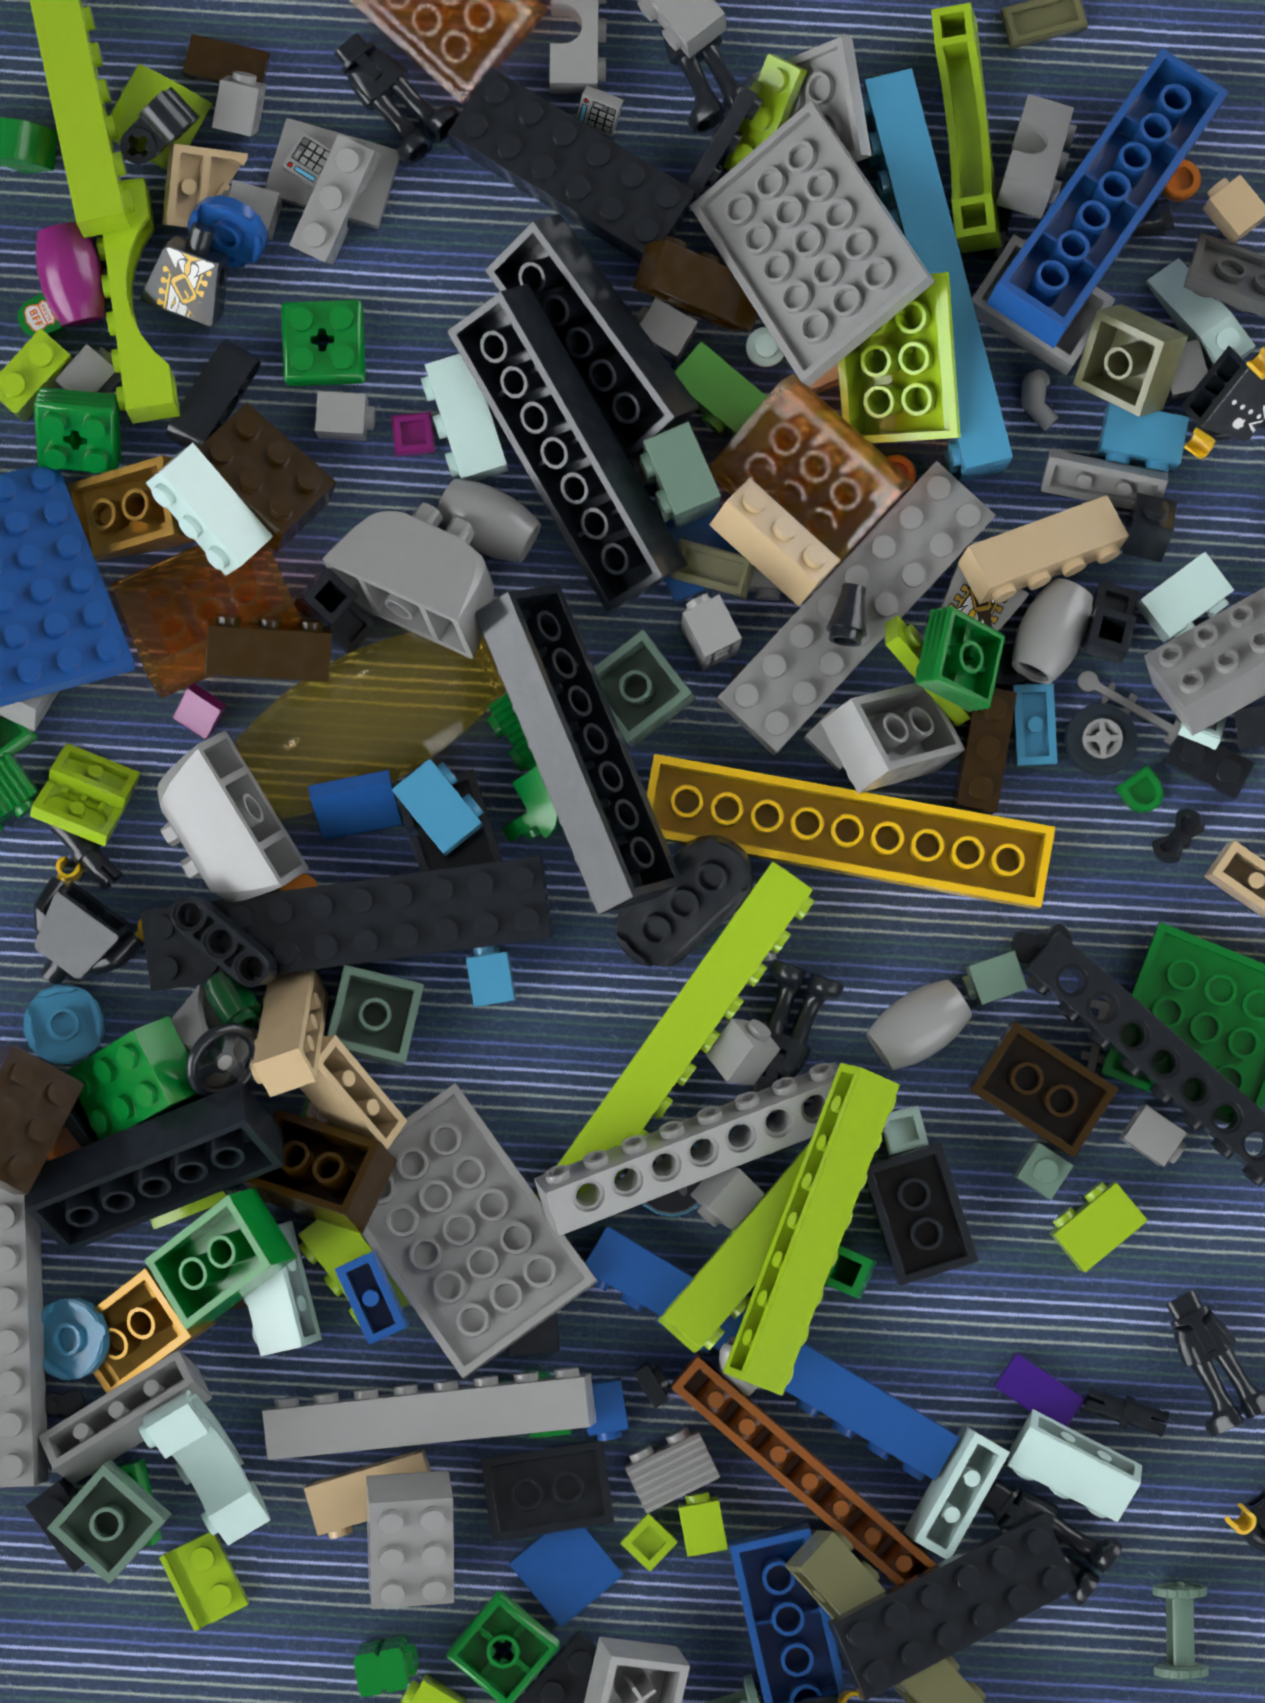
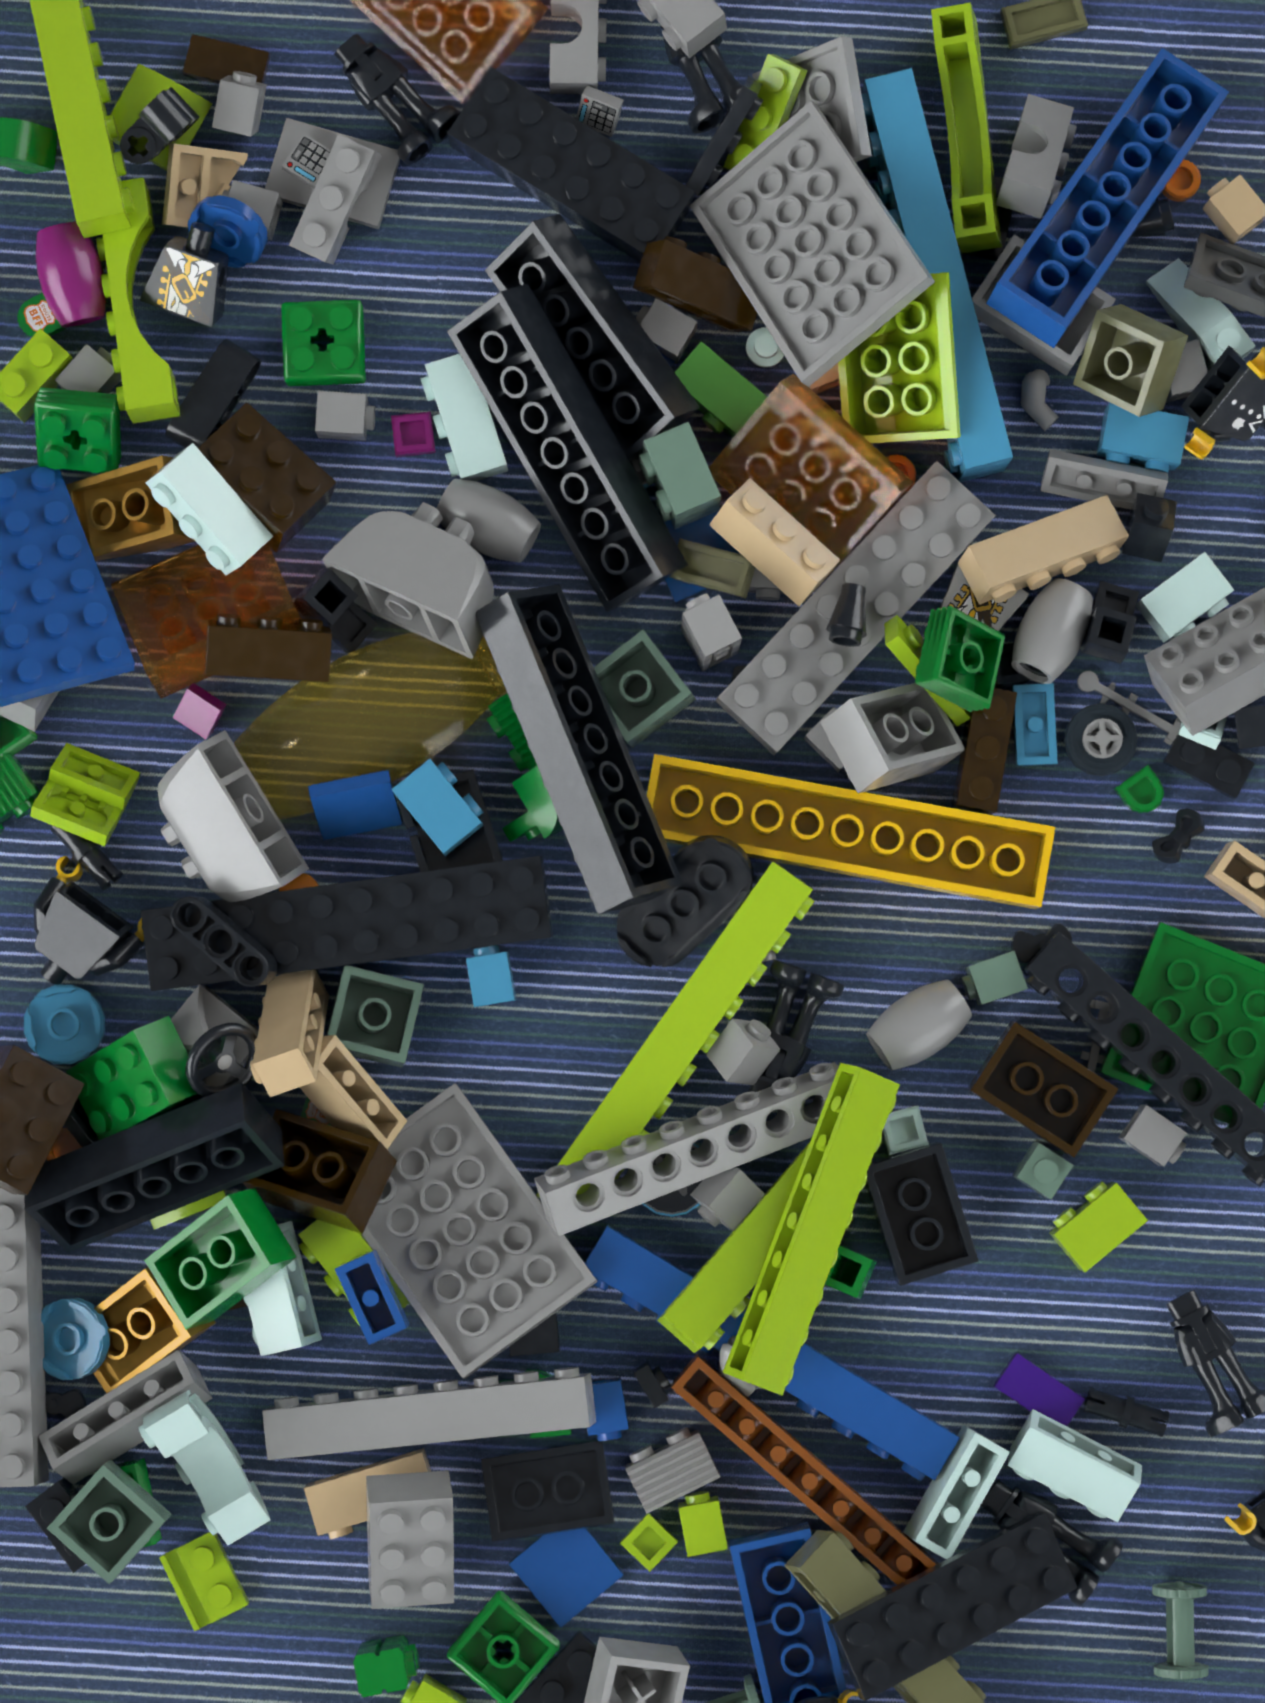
(232, 1000): dark green brick -> none

